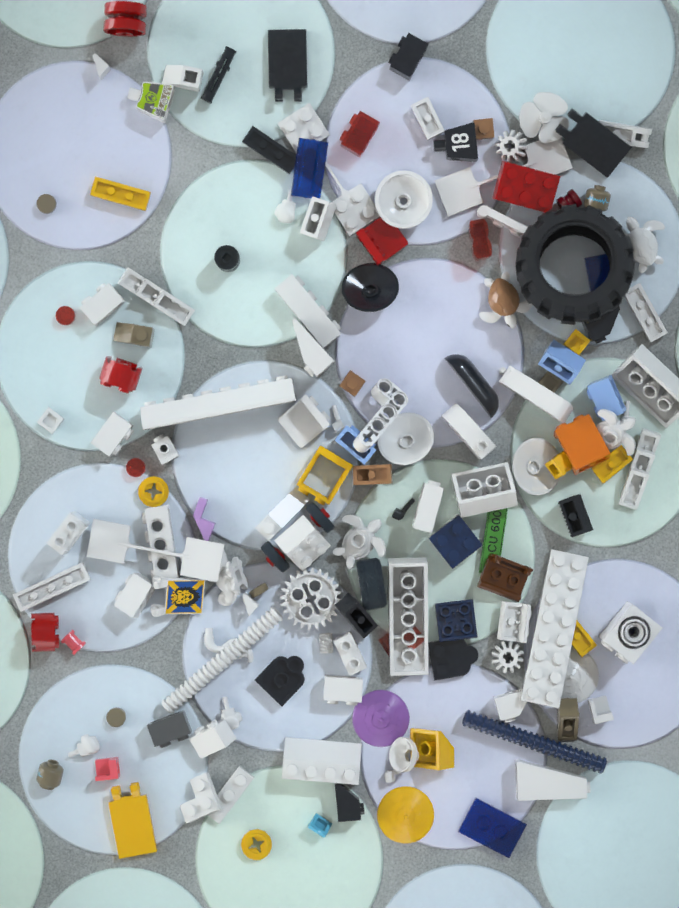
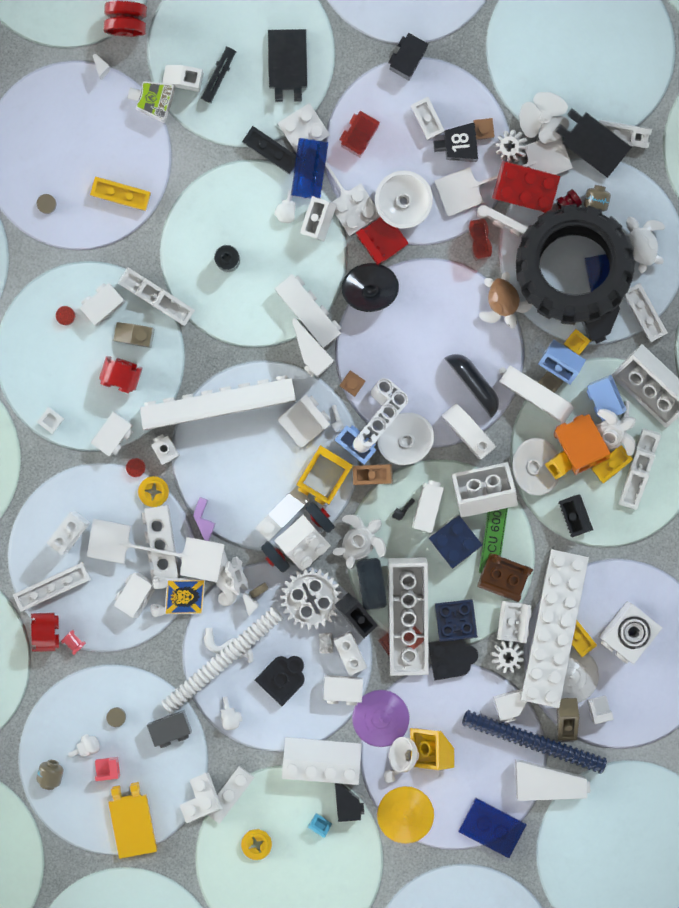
(212, 738): white brick -> none

